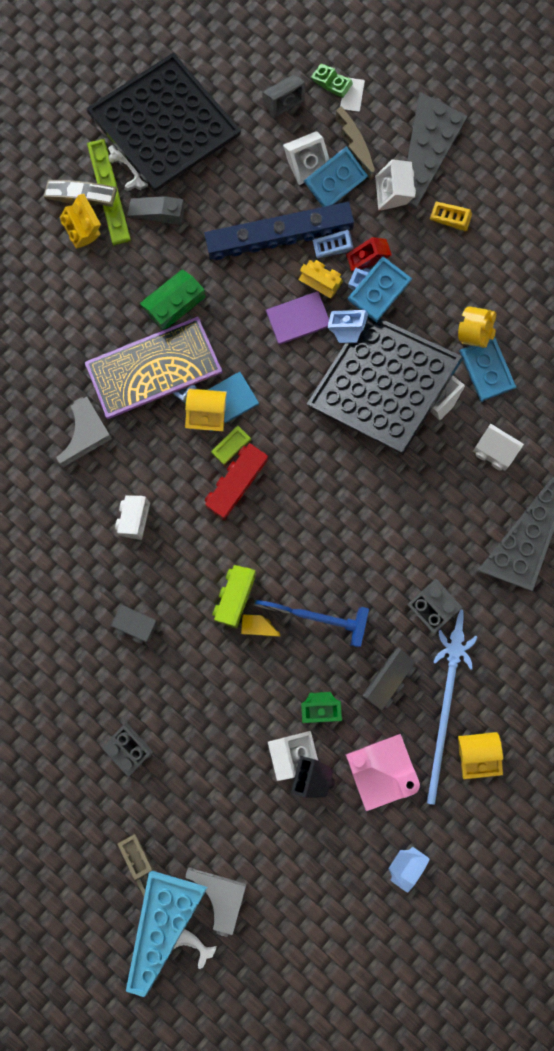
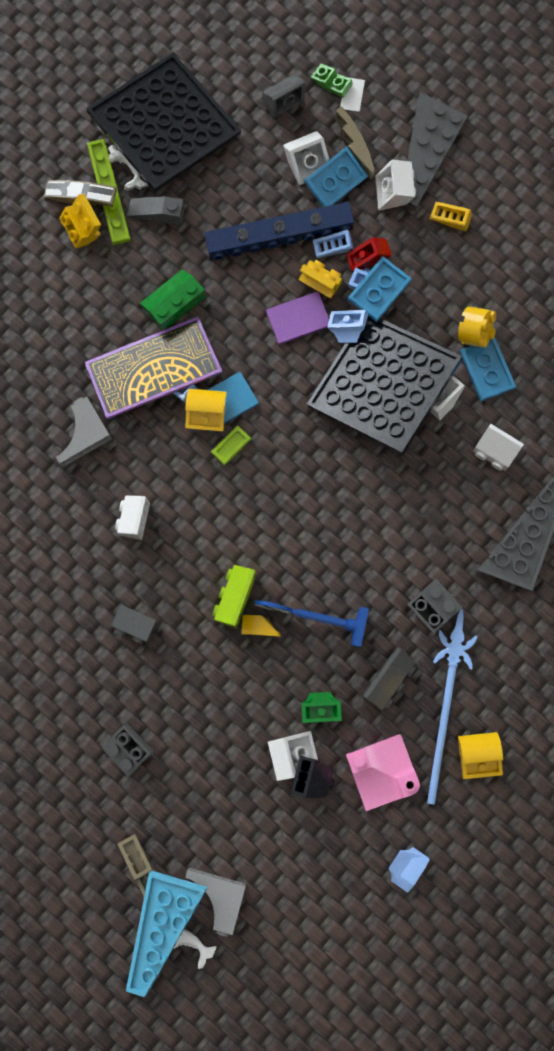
(236, 482): red brick -> none

